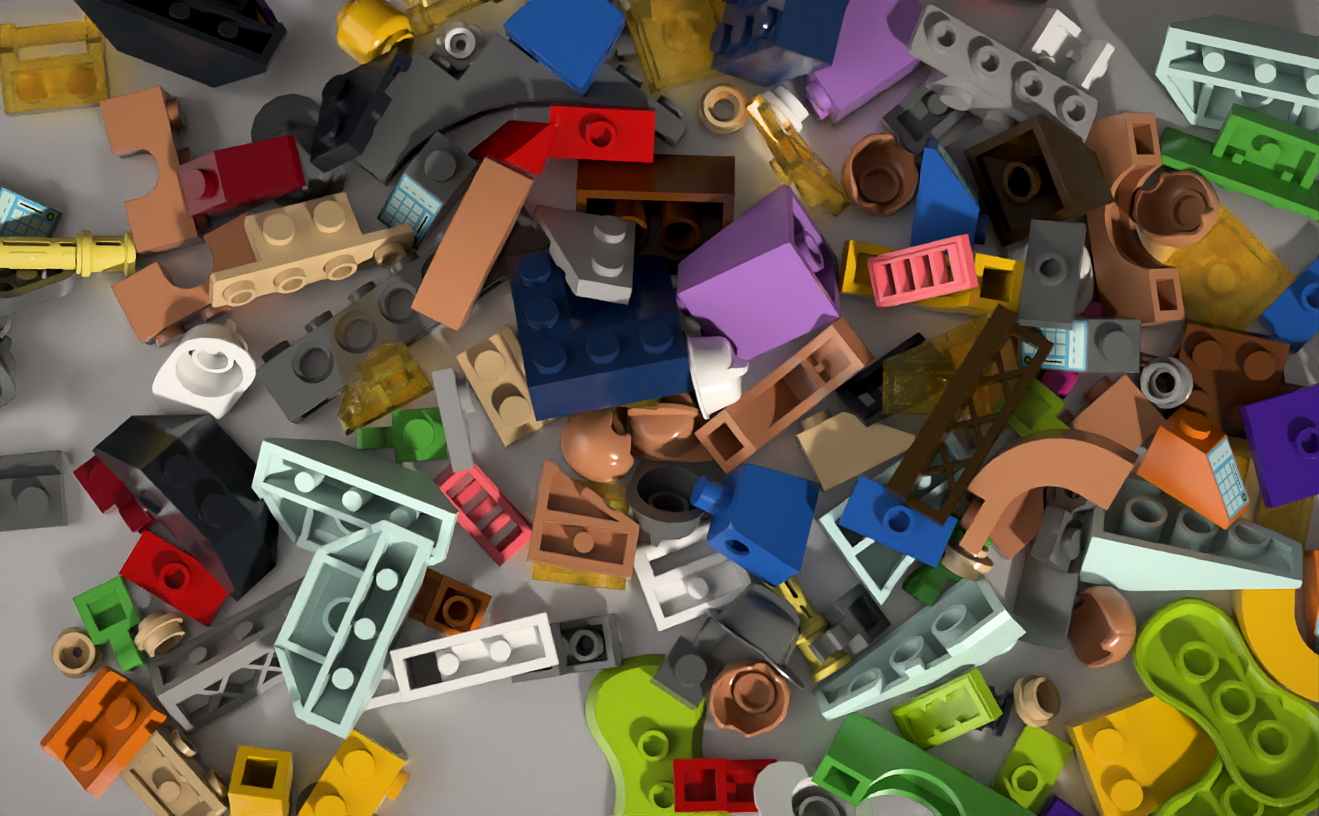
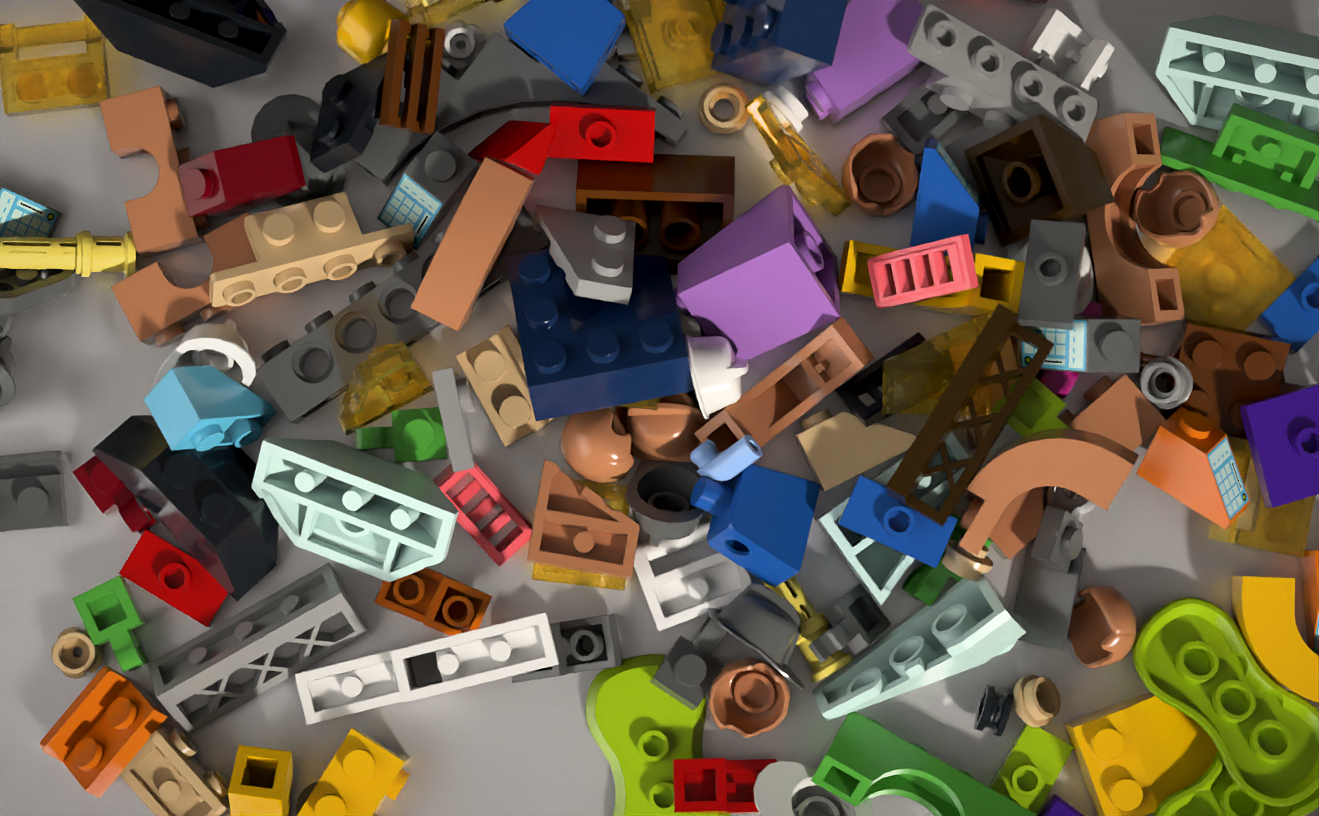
(160, 633): tan plate -> none
(206, 409): none -> medium azure slope
(349, 622): light aqua wedge -> none
(420, 78): none -> reddish brown tile
(727, 463): none -> light blue arm
(946, 710): lime plate -> none
(1164, 545): light aqua wedge -> none

